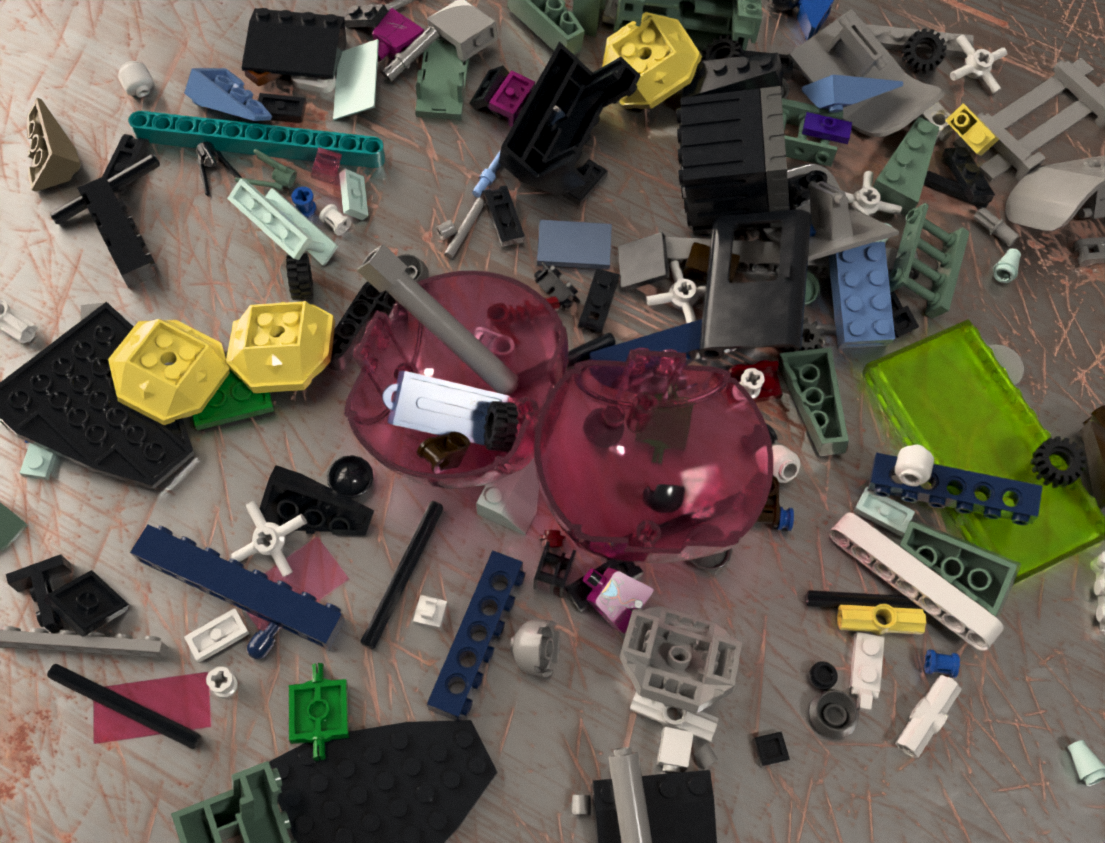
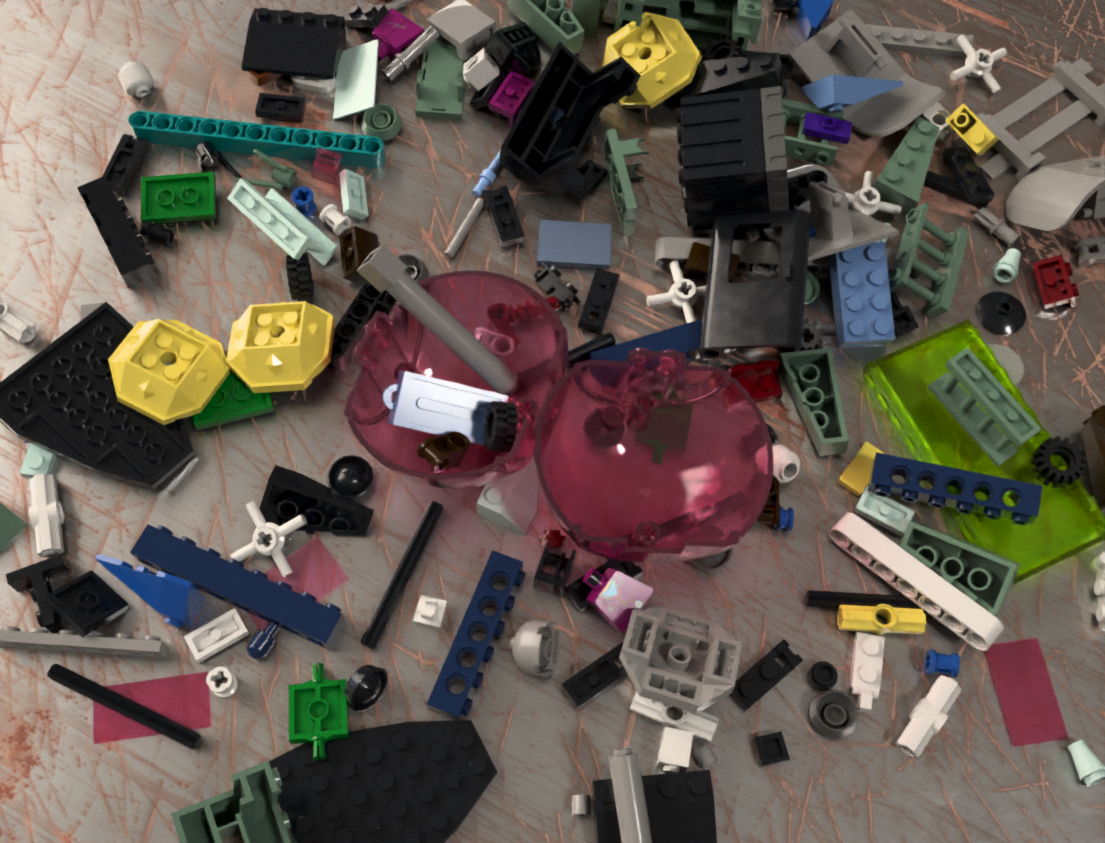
(46, 515): none -> white piece
(50, 149): dark tan wedge -> none
(116, 182): black axle -> none
(158, 233): none -> black pin
(166, 594): none -> blue wedge
(178, 197): none -> green plate
(224, 92): medium blue wedge -> none
(355, 248): none -> dark brown panel
(365, 687): none -> black hat
(381, 122): none -> sand green hat
(446, 229): light grey piece -> none
(480, 70): none -> white brick
(516, 48): none -> black wedge
(594, 678): none -> black plate
(621, 175): none -> sand green piece
(643, 261): tile -> none
(665, 498): black hair -> none
(752, 383): white bush -> none
(764, 675): none -> black plate
(858, 472): none -> light yellow tile
(914, 465): white head -> none
(924, 38): black tyre -> none
(993, 398): none -> sand green fence
(995, 319): none -> black dish
(1025, 692): none -> clear pink piece
(1054, 282): none -> dark red bracket

